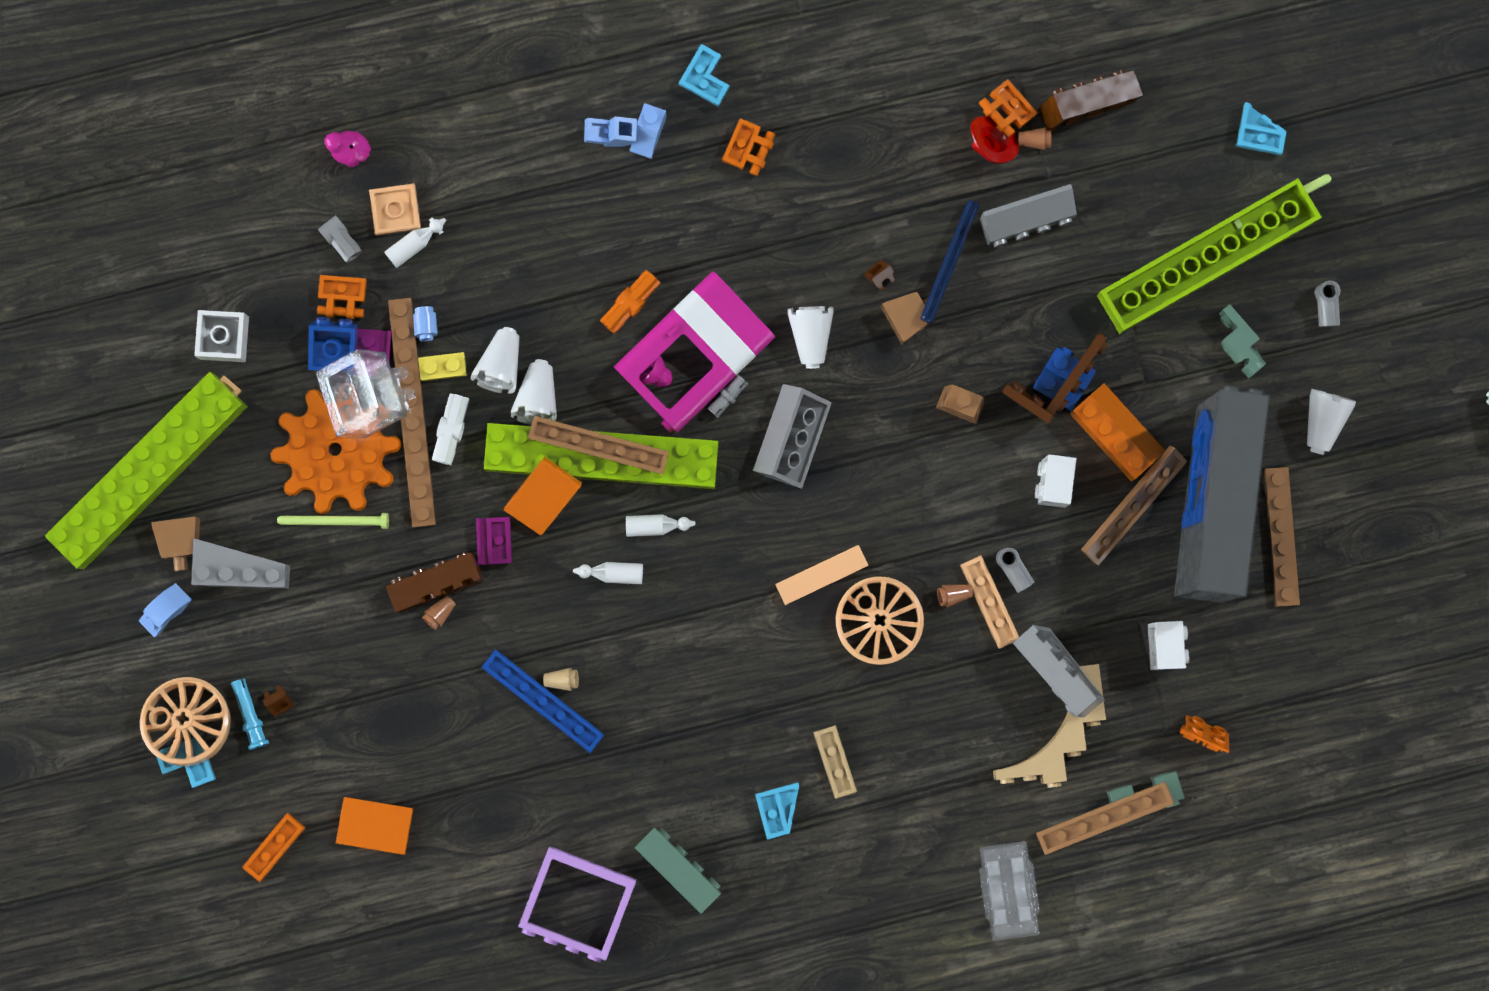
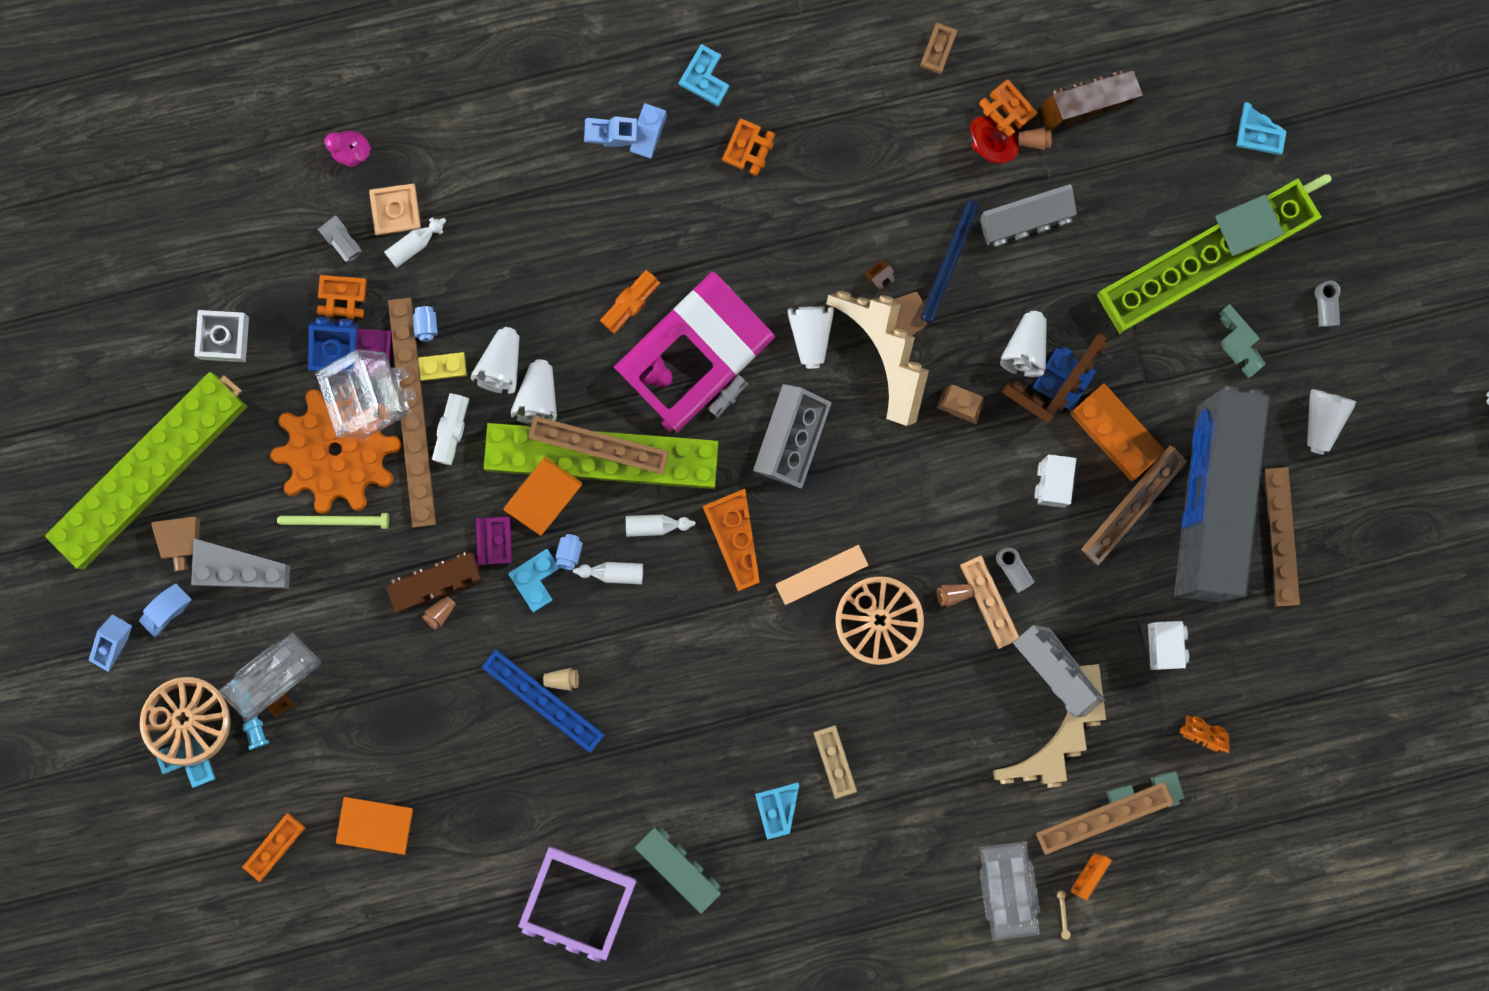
(109, 642): none -> light blue slope
(269, 676): none -> clear piece
(529, 577): none -> medium azure plate
(568, 552): none -> light blue brick
(733, 532): none -> orange wing
(904, 378): none -> arch
(938, 48): none -> medium nougat plate
(1027, 346): none -> white cone
(1065, 934): none -> tan hinge
(1090, 876): none -> orange tile
(1249, 225): none -> sand green piece

